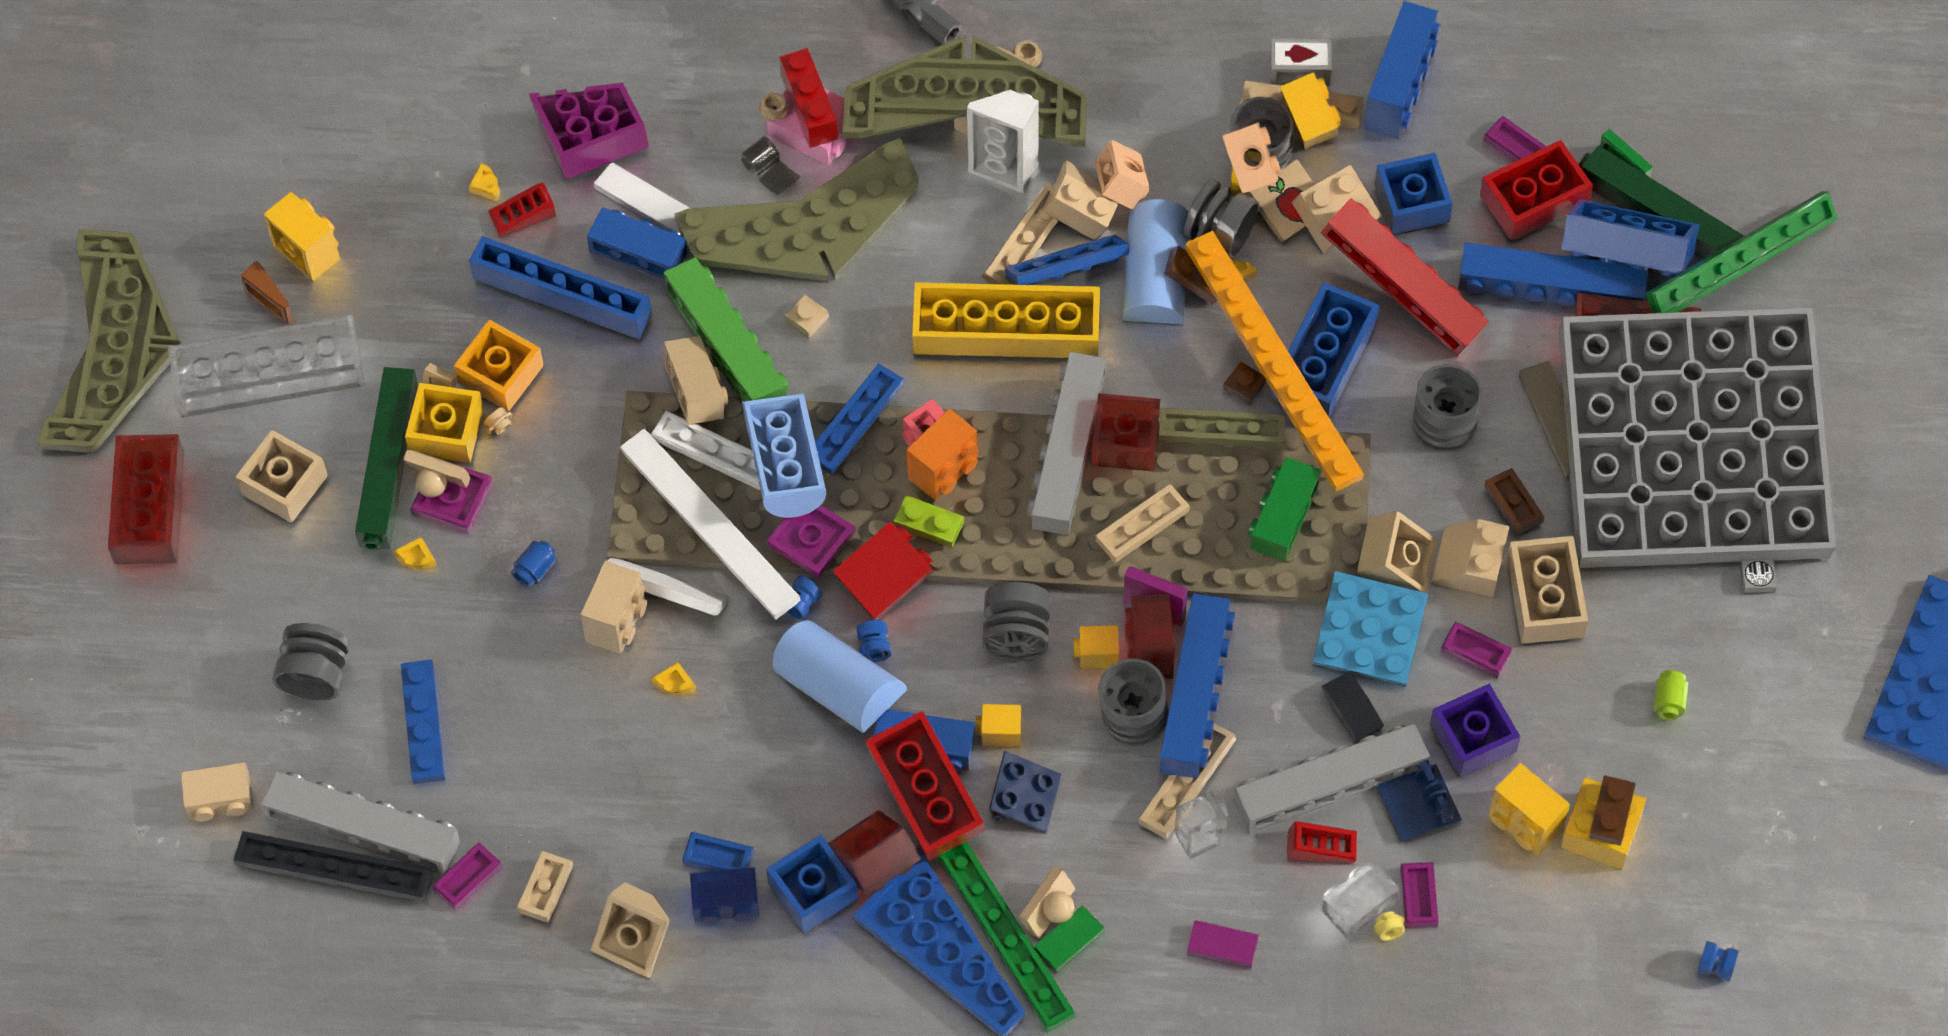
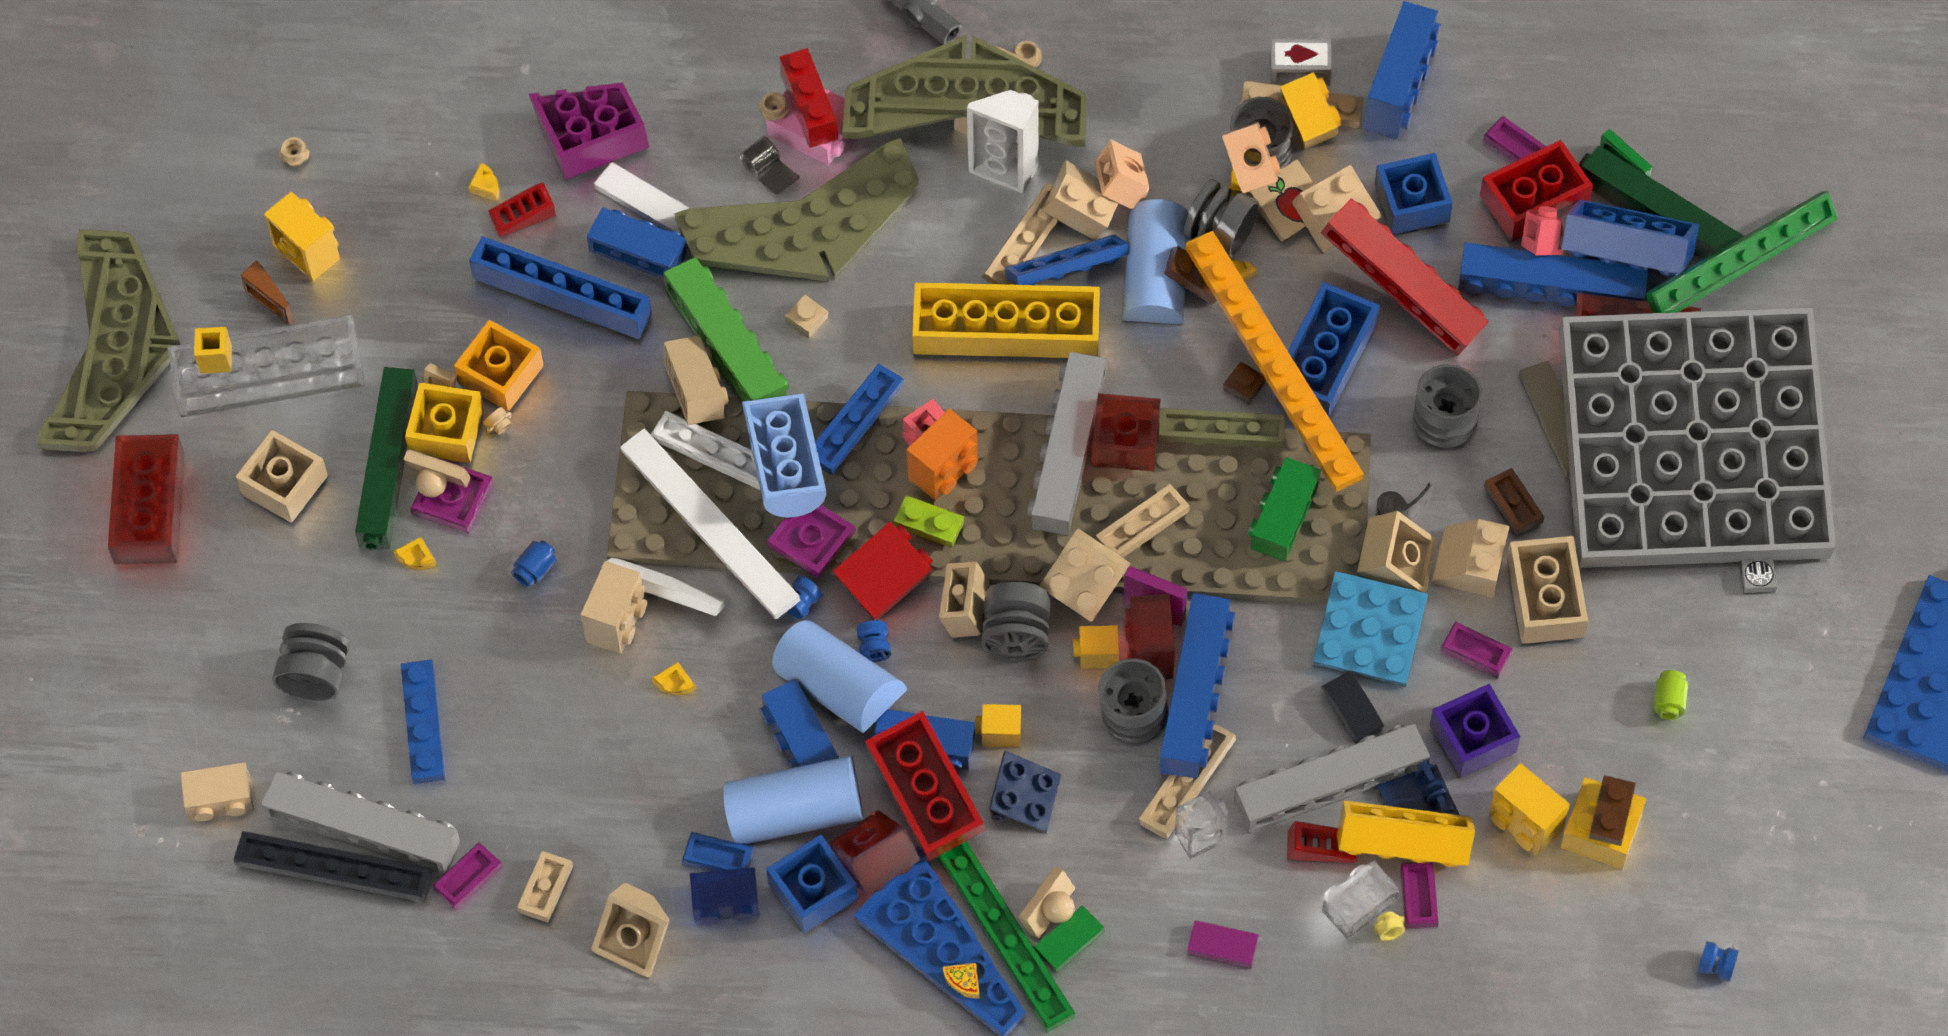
(213, 350): none -> yellow brick
(294, 145): none -> tan plate
(793, 801): none -> light blue brick
(796, 726): none -> blue brick
(963, 599): none -> tan brick
(963, 979): none -> tile
(1084, 575): none -> tan brick
(1393, 501): none -> clear smoke panel
(1405, 833): none -> yellow brick
(1543, 231): none -> coral brick

